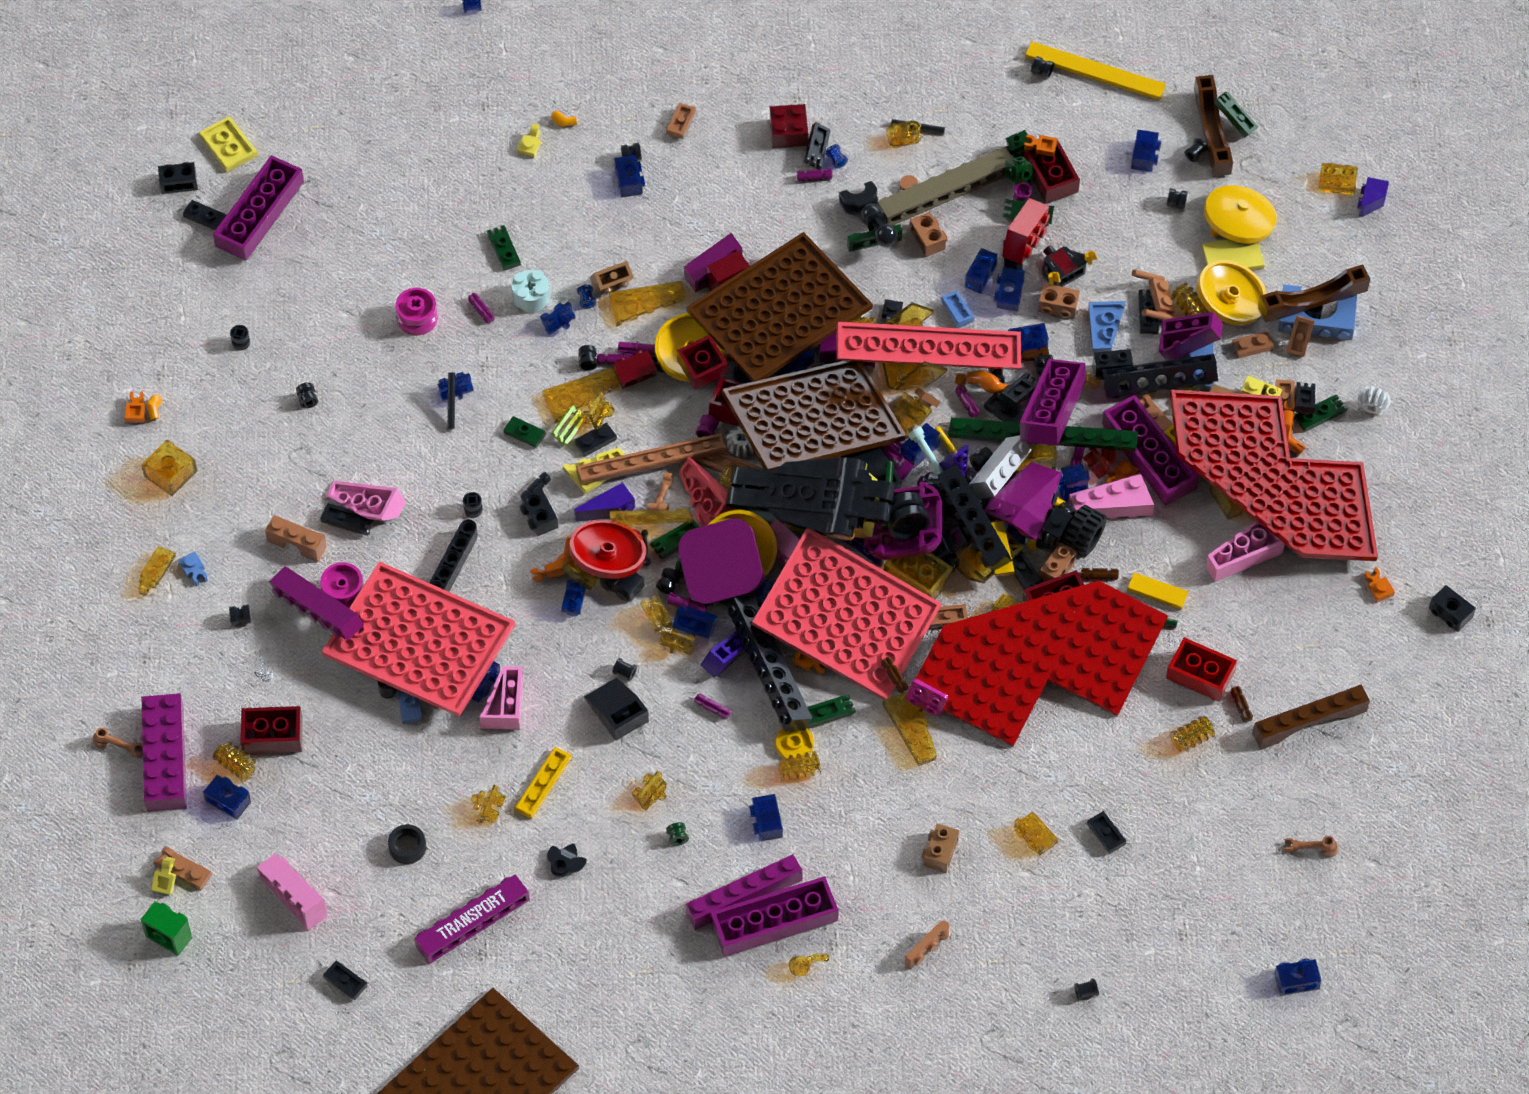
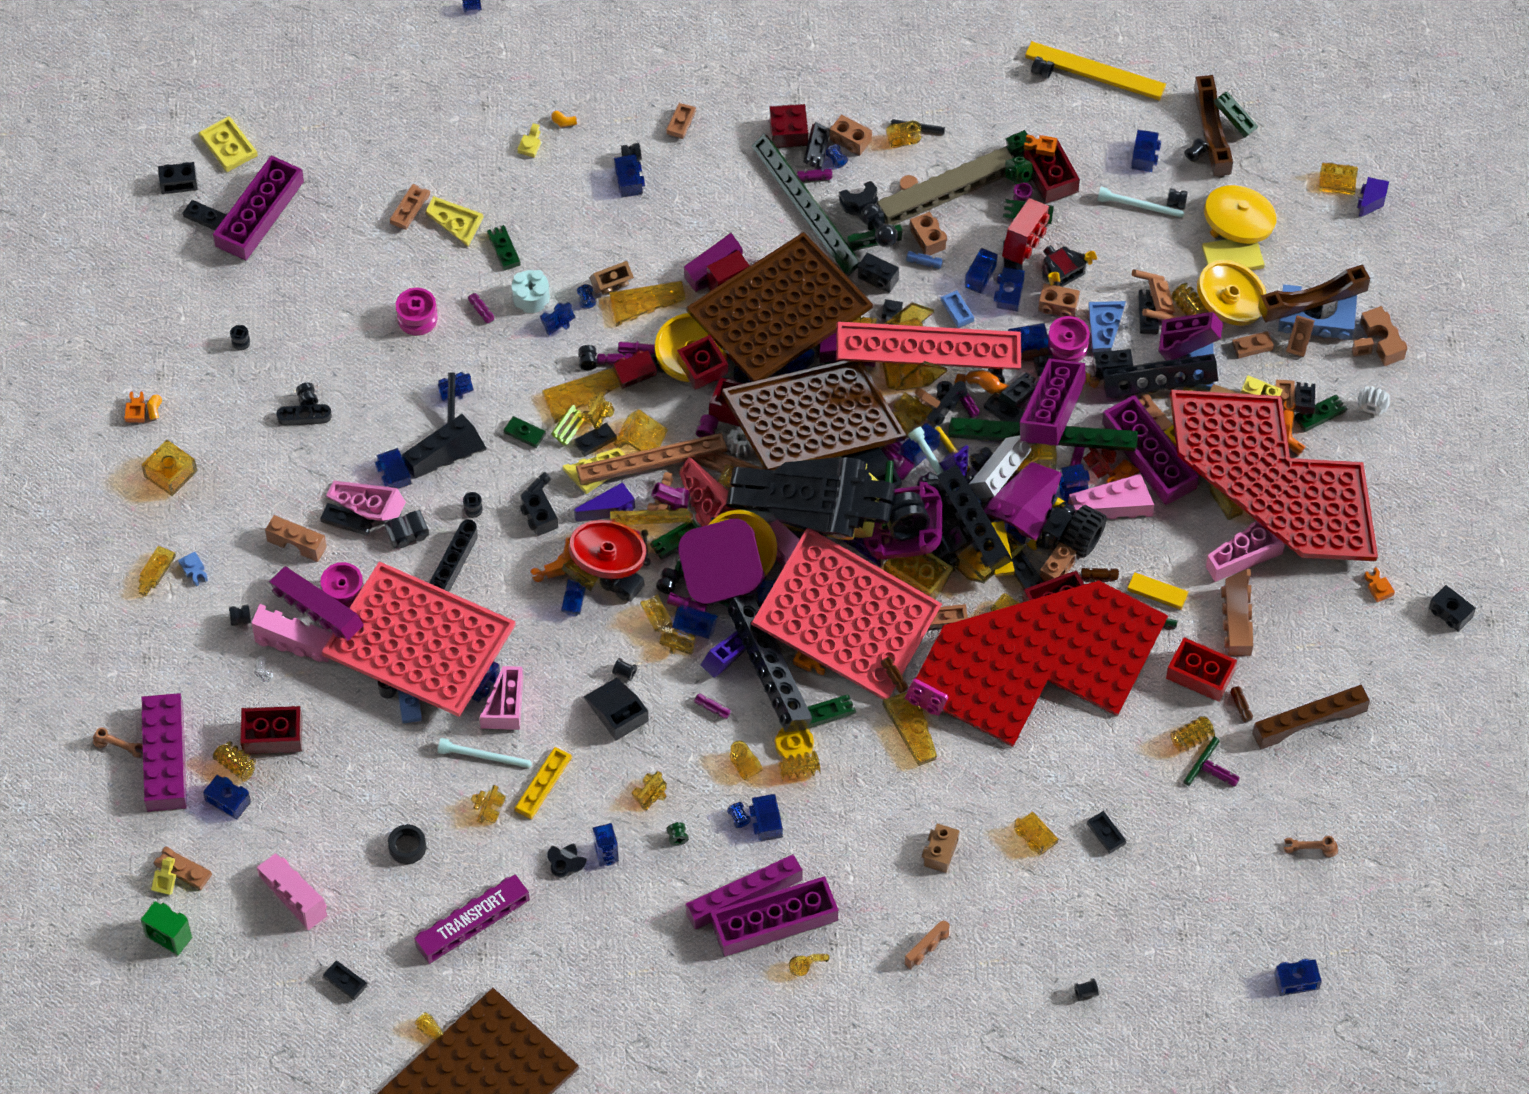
(289, 635): none -> bright pink wedge
(317, 408): none -> black beam
(393, 469): none -> clear blue brick
(407, 529): none -> black brick
(409, 206): none -> nougat plate
(428, 1025): none -> clear yellow cone
(443, 447): none -> black wedge
(446, 746): none -> light aqua piece
(455, 219): none -> light yellow wing
(605, 844): none -> clear blue brick
(640, 432): none -> clear yellow bracket
(676, 497): none -> magenta piece
(738, 814): none -> clear blue bush
(744, 760): none -> clear yellow piece
(806, 204): none -> plate
(850, 135): none -> nougat brick
(878, 272): none -> black brick
(923, 259): none -> medium blue axle
(942, 389): none -> black bush
(947, 404): none -> black plate
(1068, 339): none -> dark pink wheel
(1106, 195): none -> light aqua piece
(1198, 765): none -> dark green bar
(1220, 773): none -> magenta axle
(1238, 614): none -> nougat wedge
(1362, 347): none -> nougat plate
(1379, 323): none -> nougat arch

